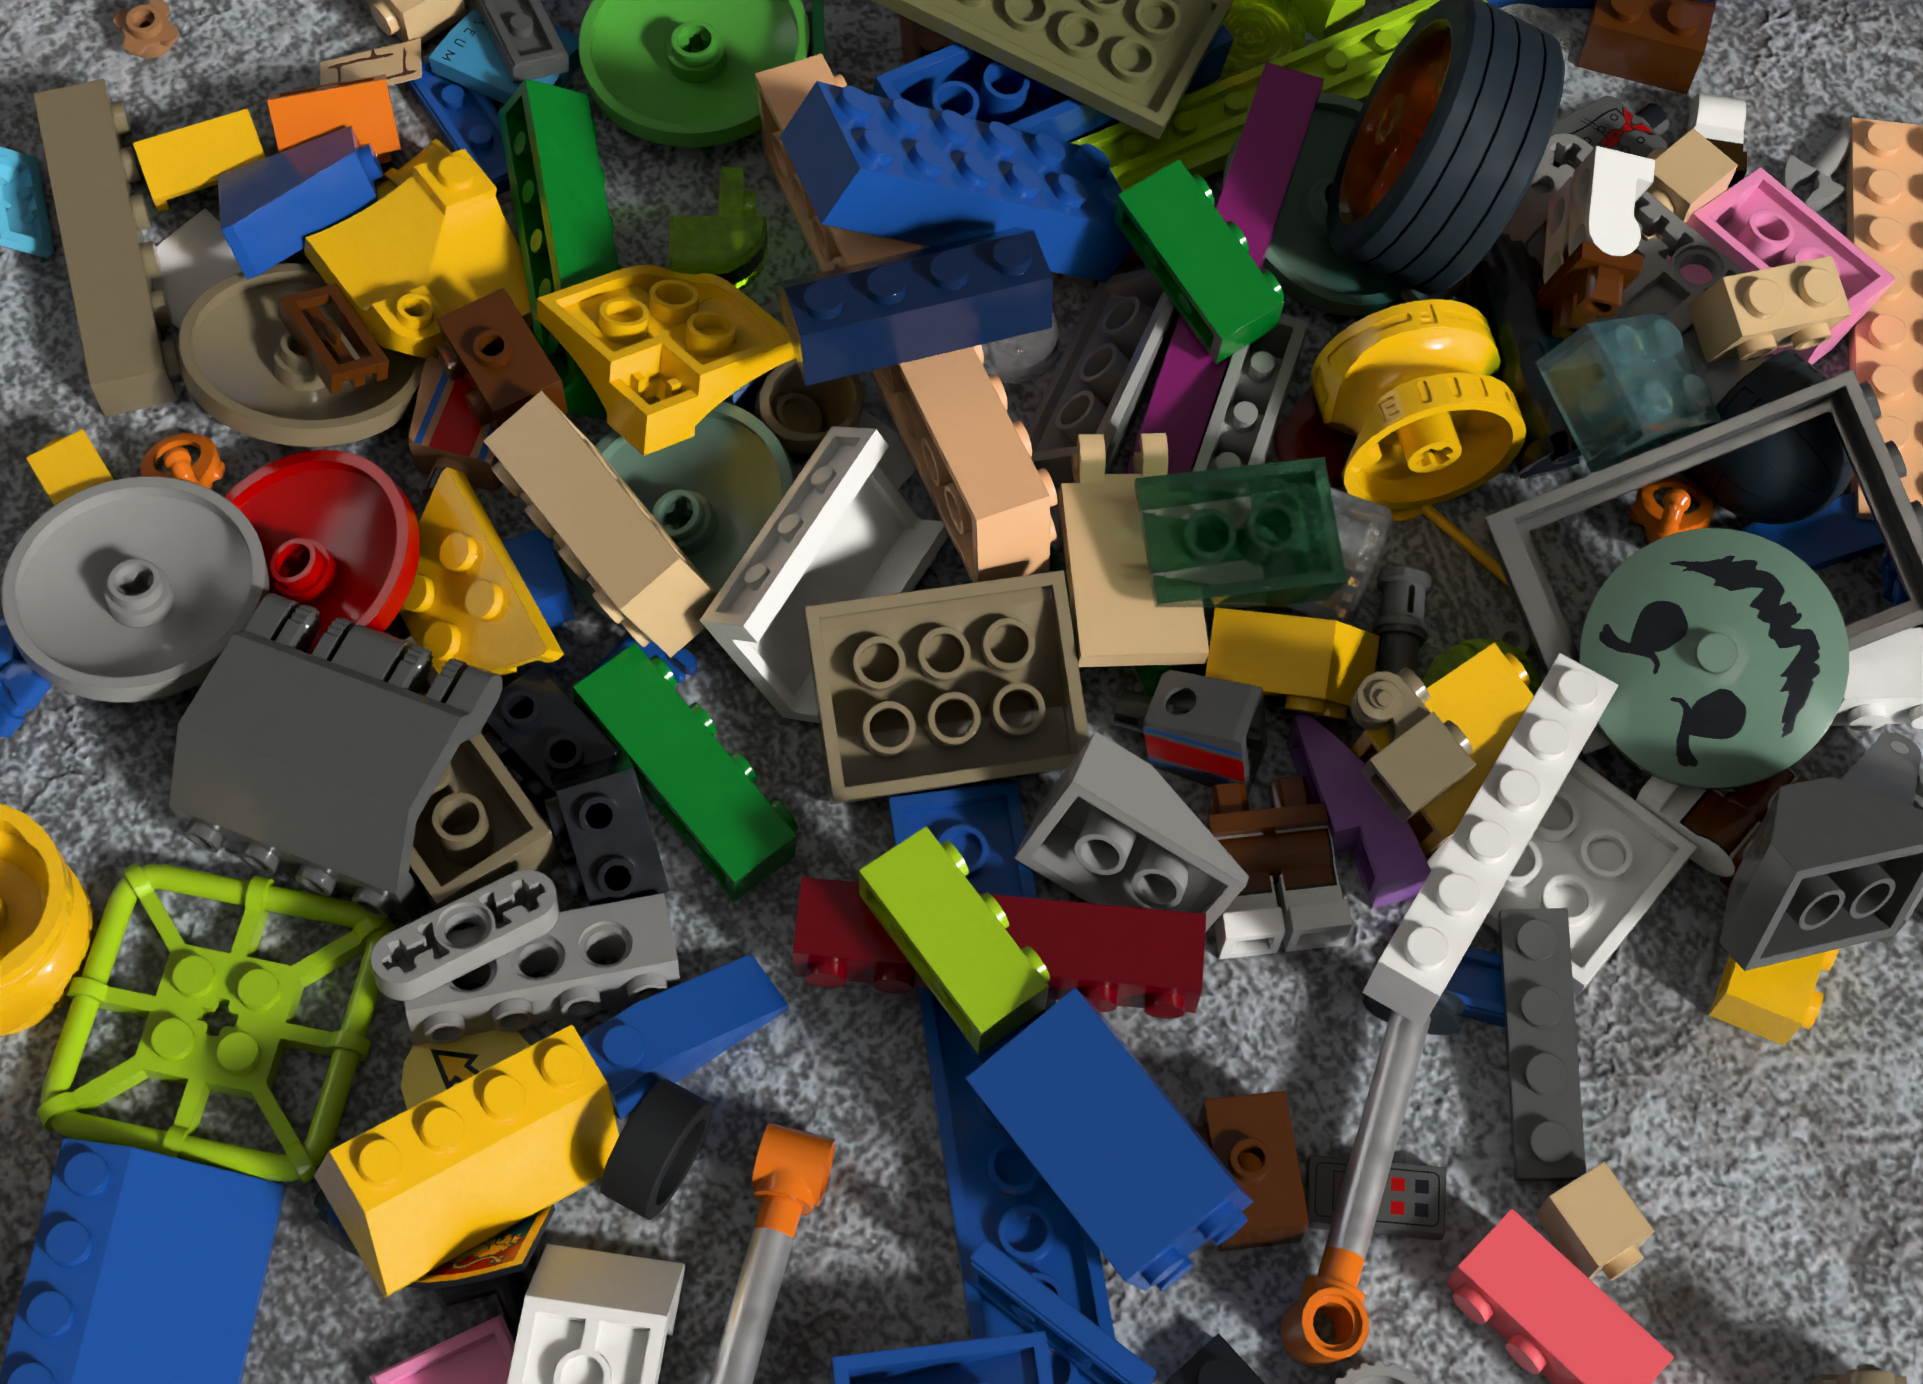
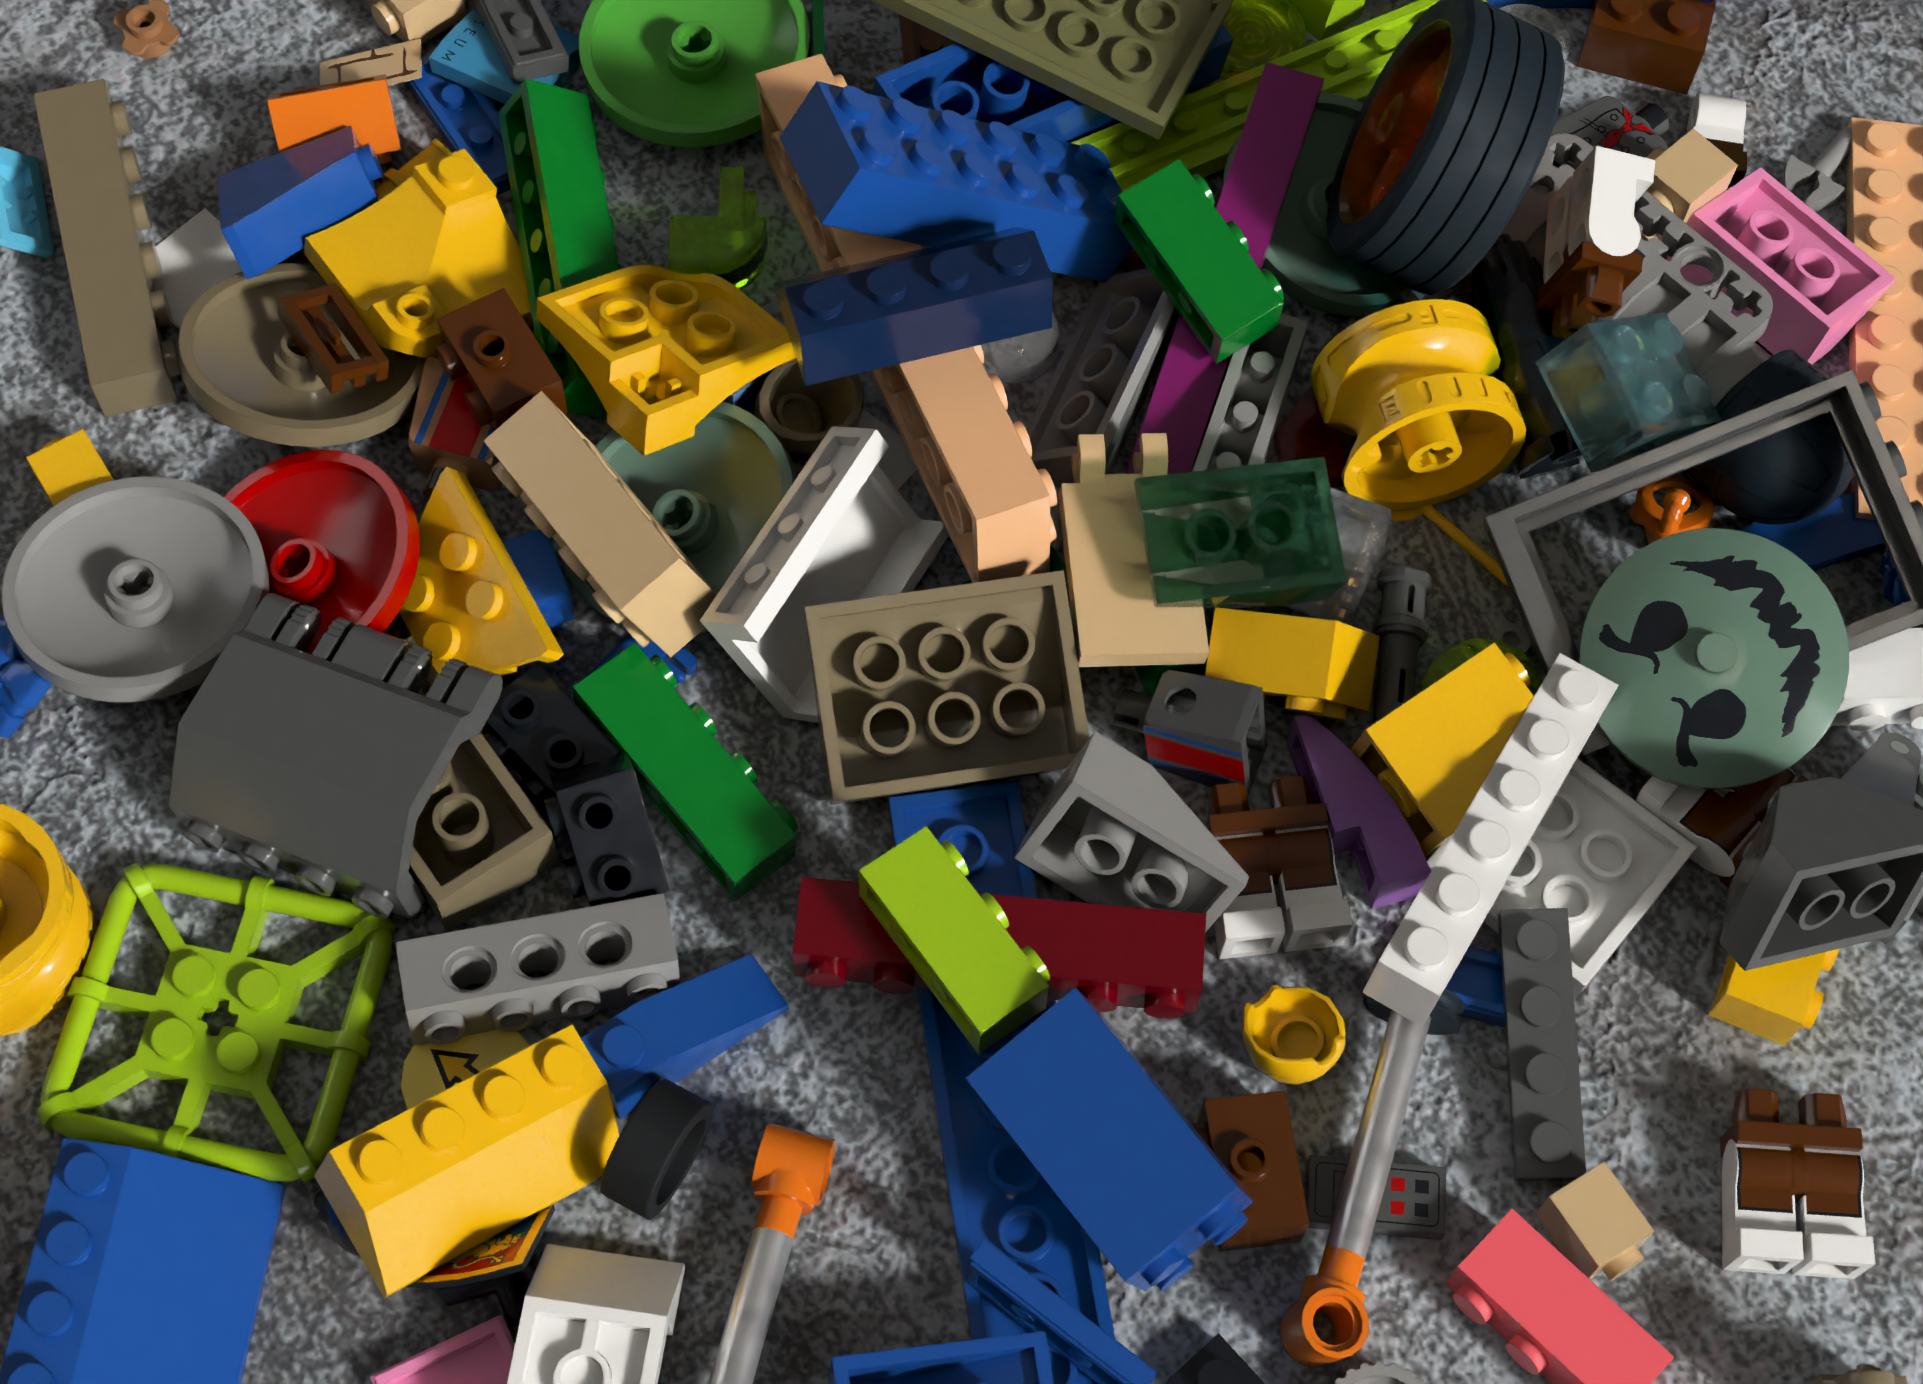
(178, 460): orange piece -> none
(197, 155): yellow hinge -> none
(455, 960): light grey beam -> none
(1293, 1034): none -> yellow hair
(1422, 750): dark tan brick -> none
(1769, 310): tan brick -> none
(1793, 1189): none -> hips

